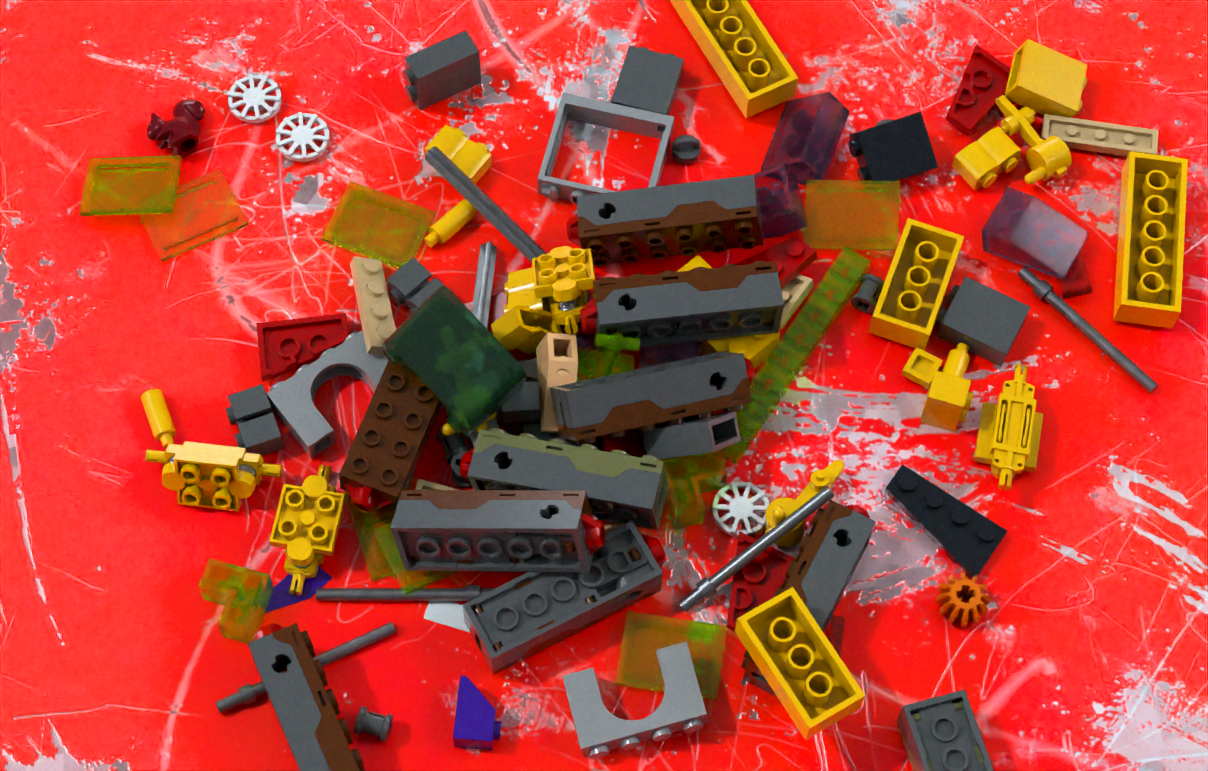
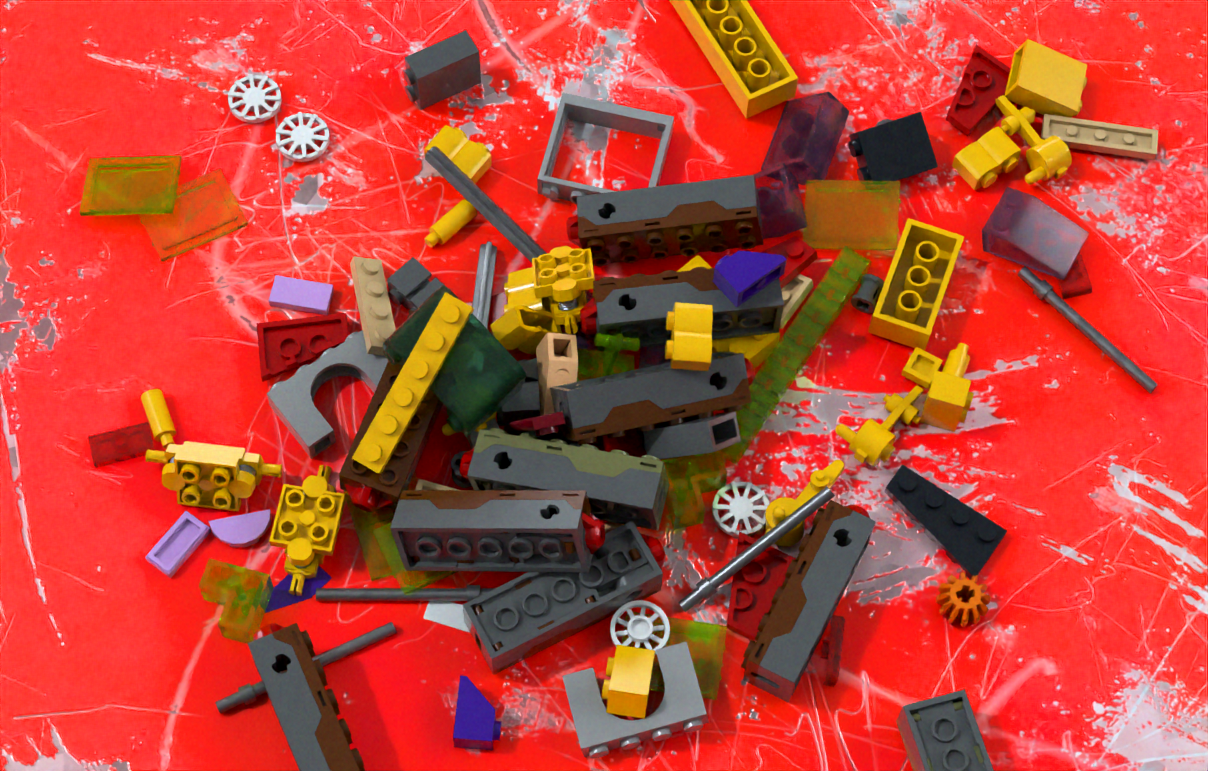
(121, 444): none -> clear red plate
(178, 544): none -> lavender tile
(181, 131): dark red animal -> none
(241, 529): none -> lavender tile
(255, 421): dark grey piece -> none
(301, 295): none -> lavender tile
(373, 724): dark grey bush -> none
(378, 225): piece -> none
(413, 383): none -> yellow plate
(452, 444): dark grey bush -> none
(541, 424): none -> dark red plate
(629, 682): none -> yellow brick
(640, 627): none -> white wheel
(648, 80): dark grey brick -> none
(686, 149): dark grey tile -> none
(690, 336): none -> yellow brick
(747, 274): none -> dark purple slope
(799, 663): yellow brick -> none
(874, 440): none -> yellow piece
(982, 320): dark grey brick -> none
(1010, 430): yellow piece -> none
(1151, 240): yellow brick -> none

